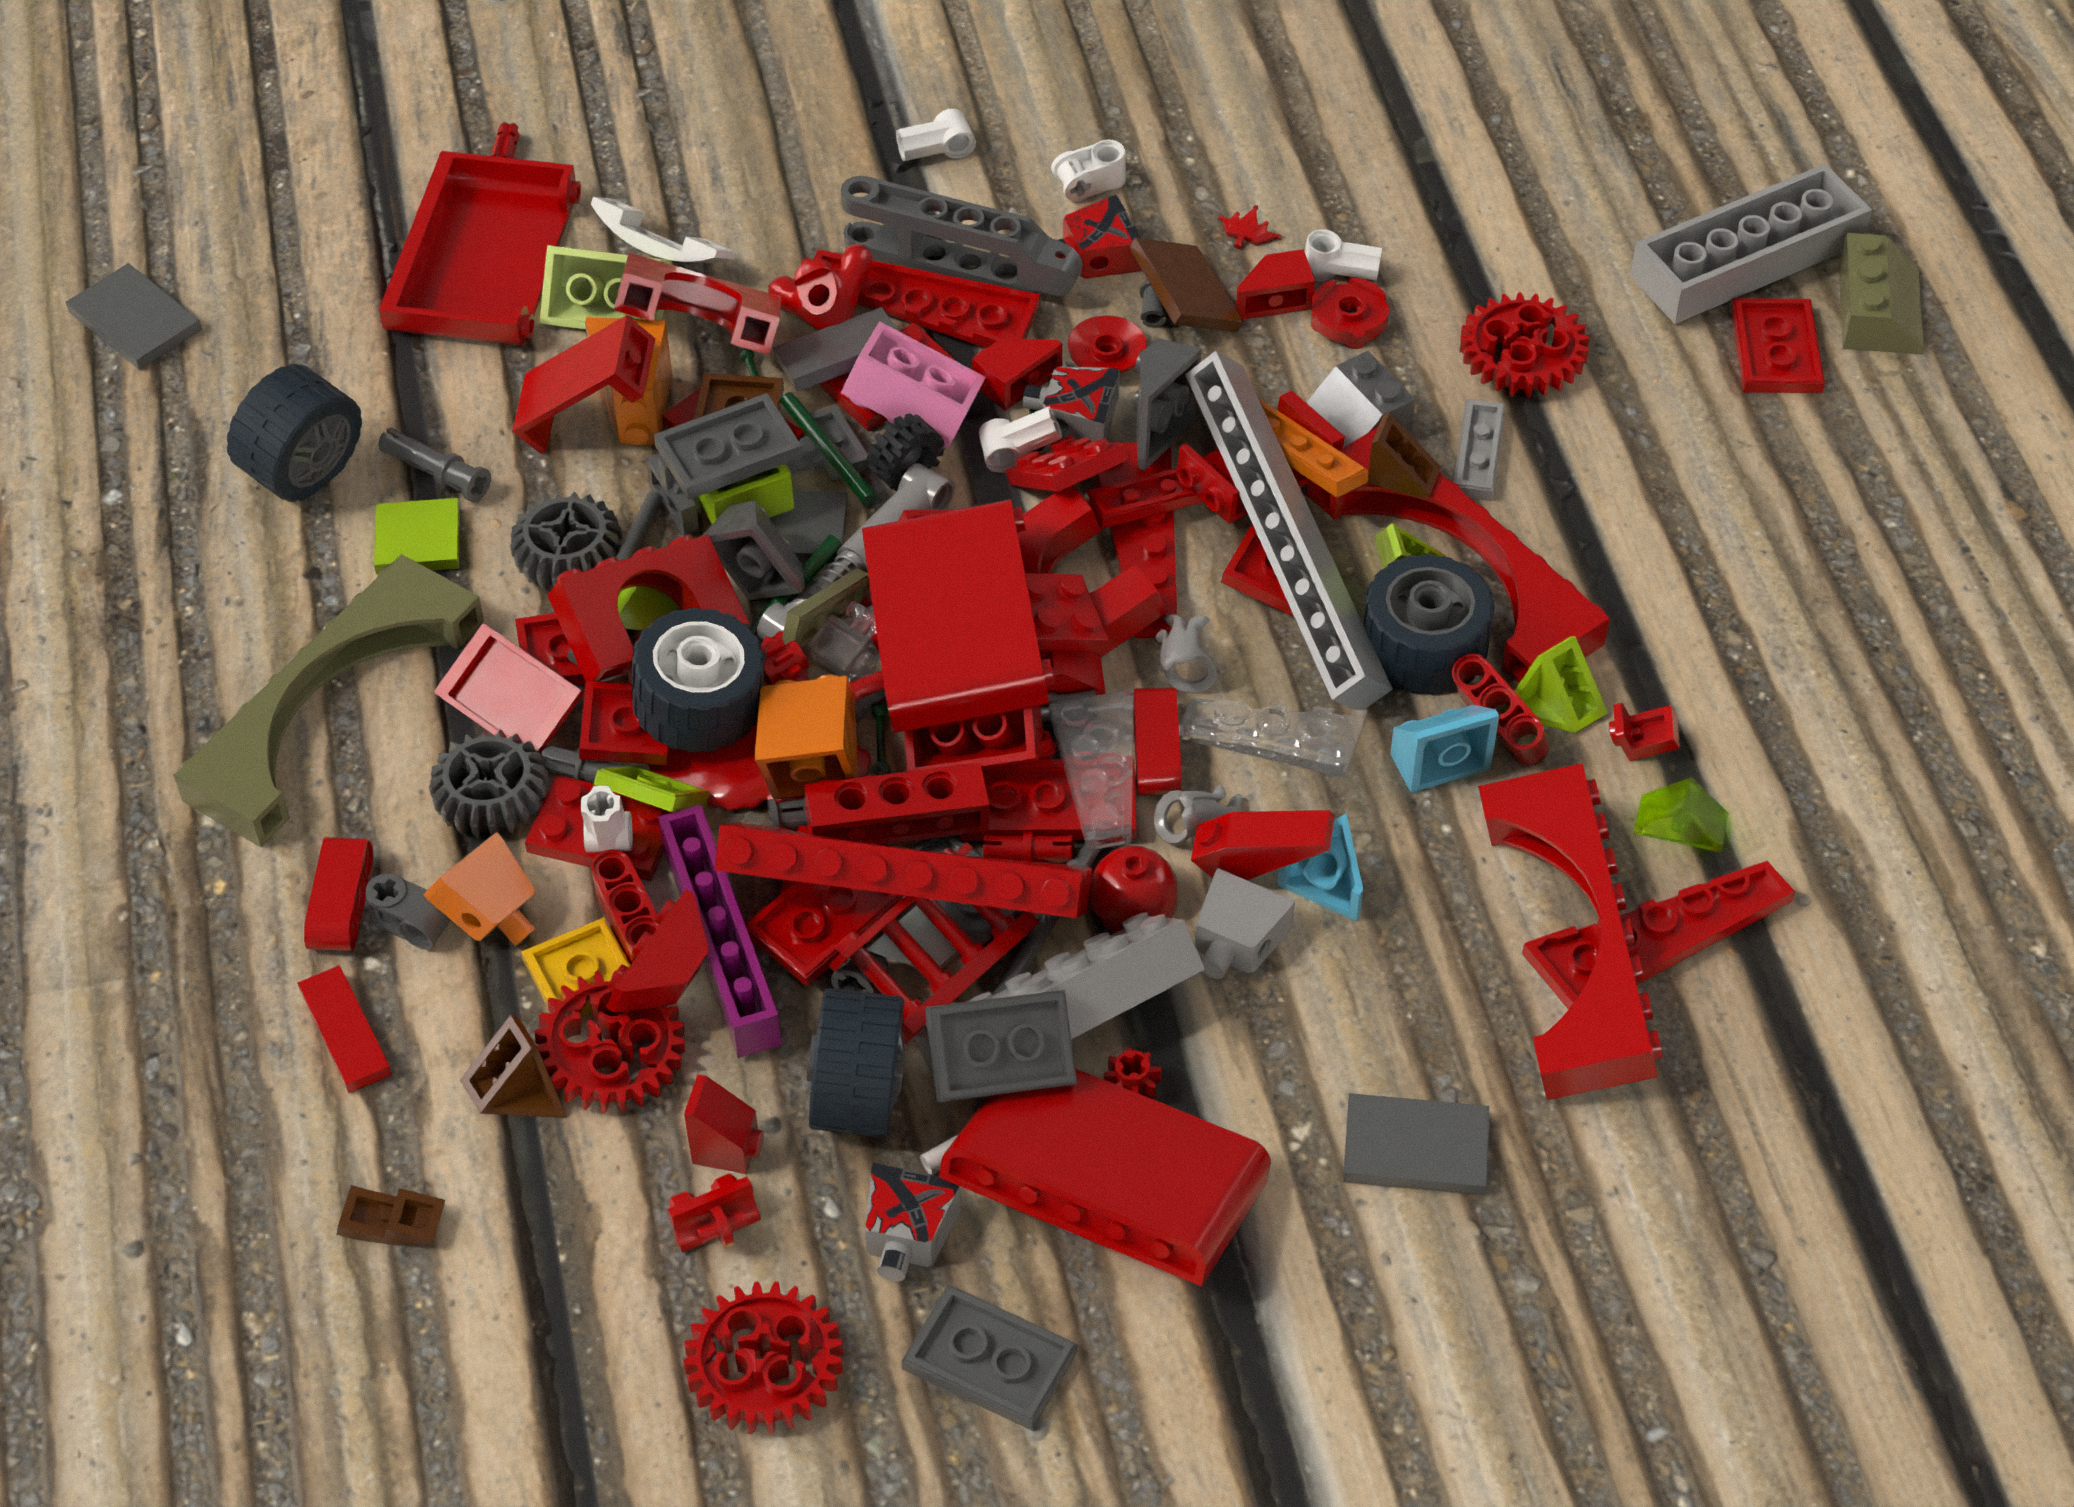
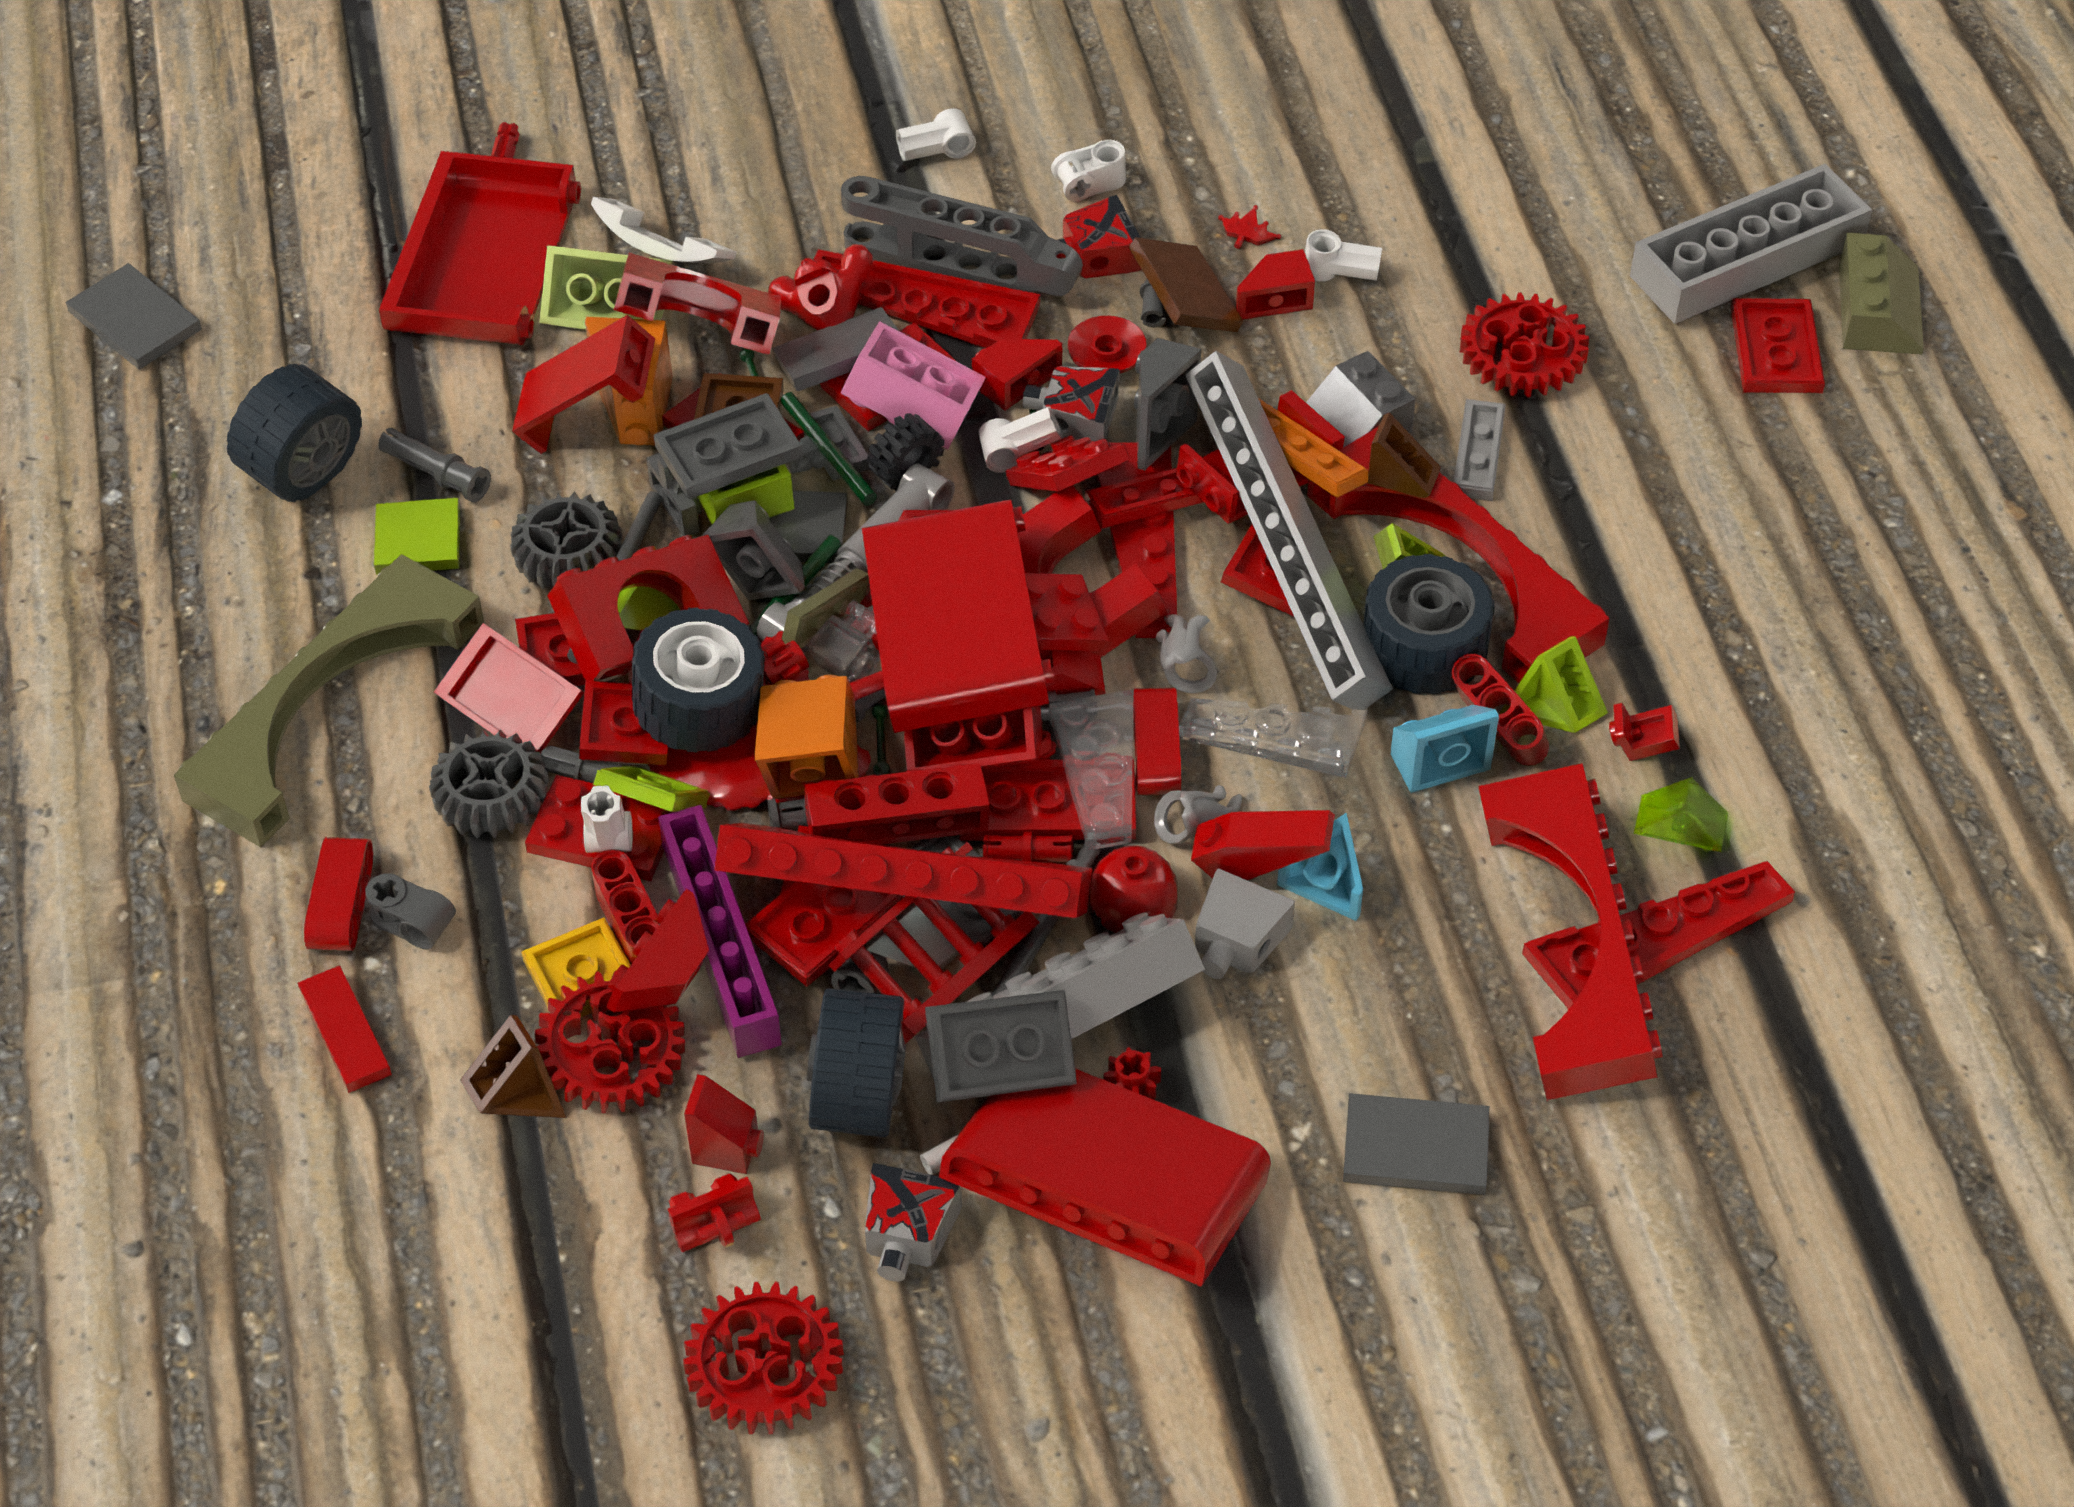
(390, 1219): reddish brown slope -> none
(485, 892): orange torso -> none
(989, 1357): dark grey tile -> none
(1345, 327): red plate -> none

